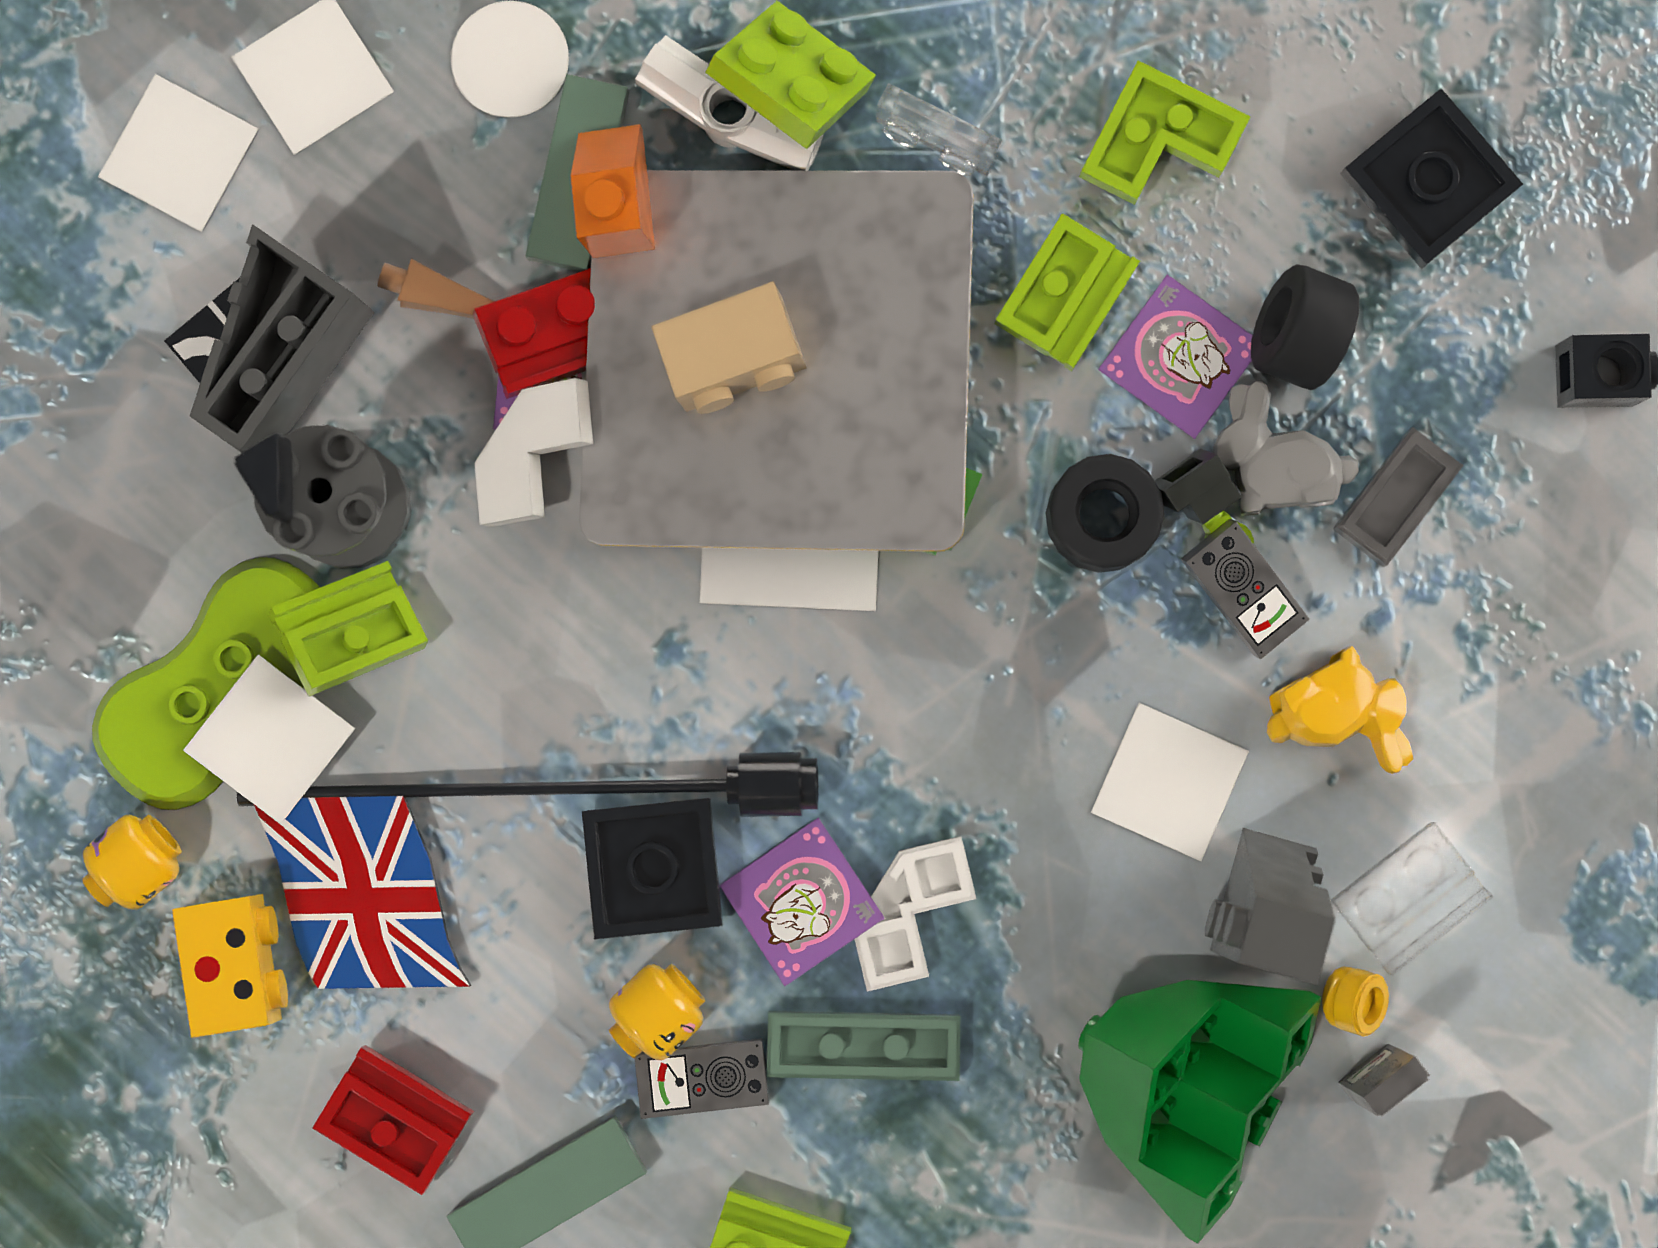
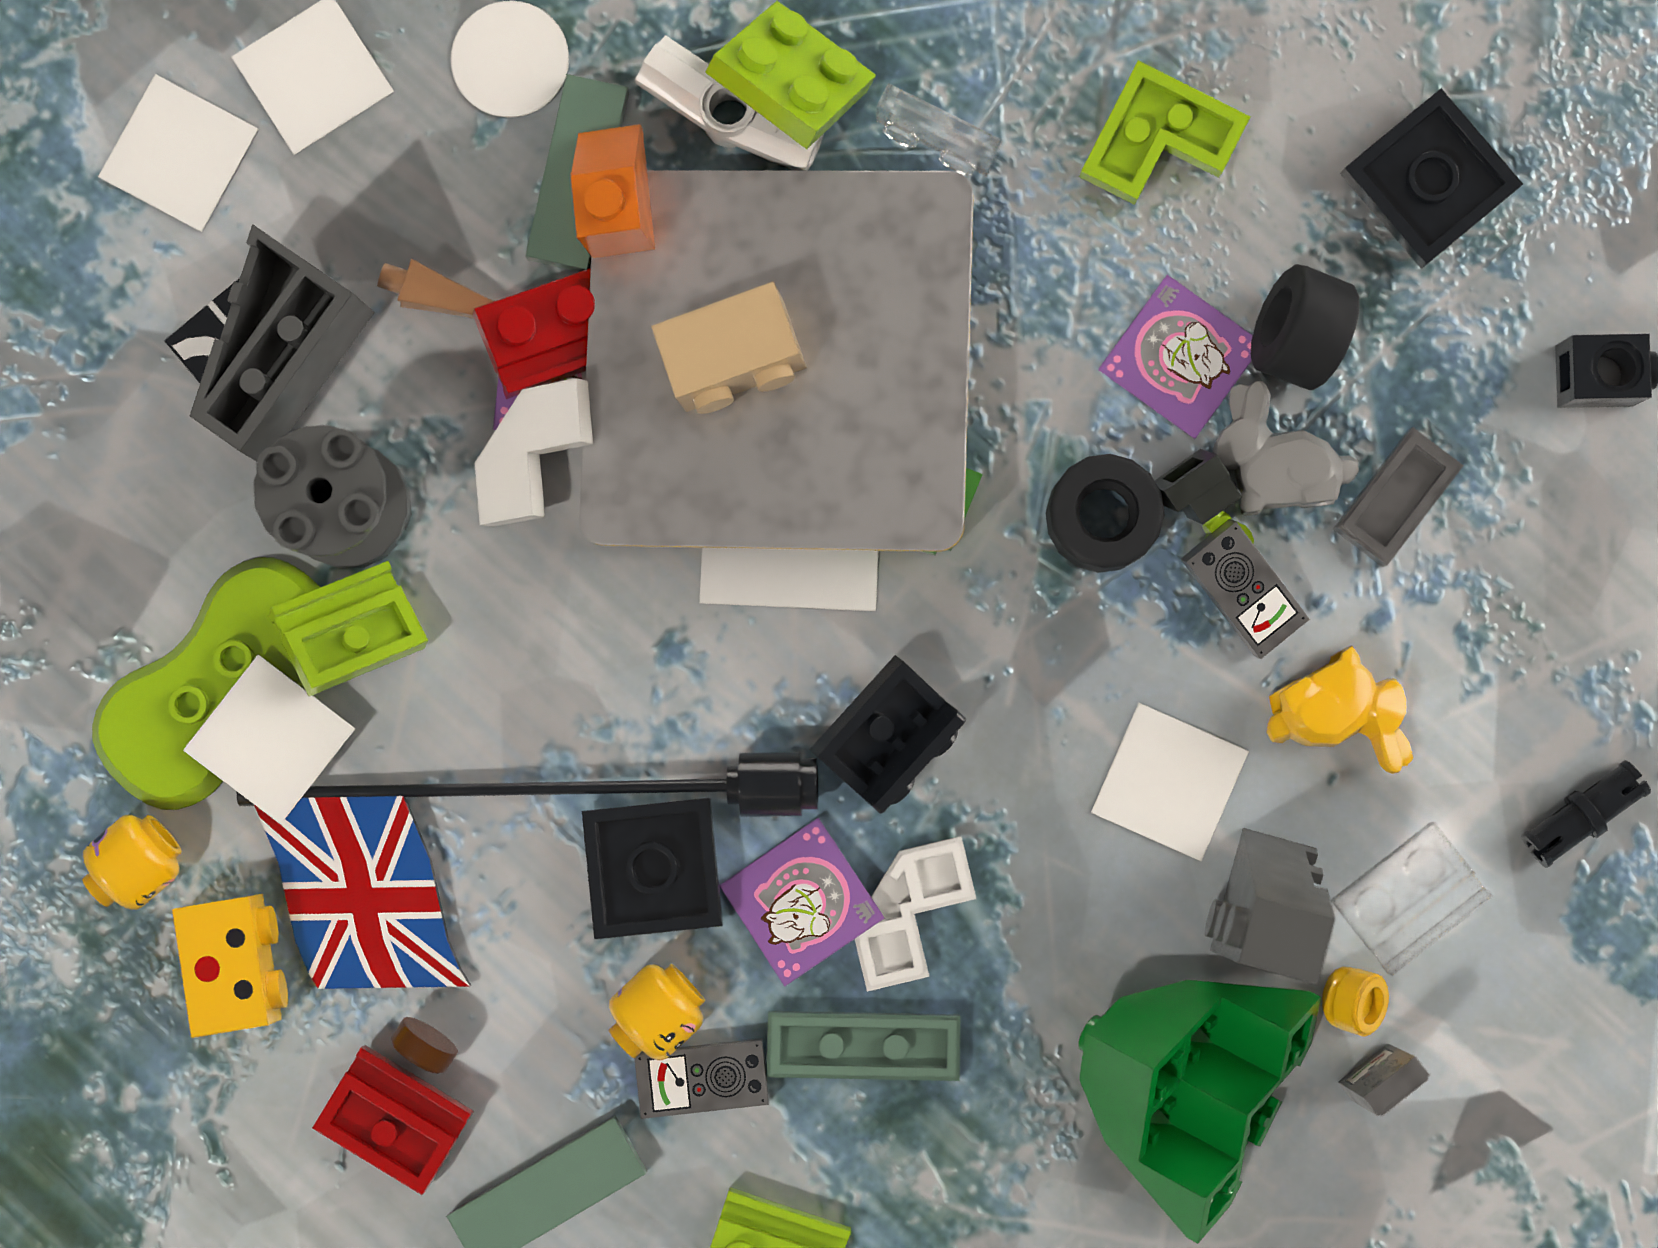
(269, 475): black slope -> none
(423, 1045): none -> reddish brown tile
(889, 735): none -> black bracket
(1066, 292): lime plate -> none
(1586, 814): none -> black pin

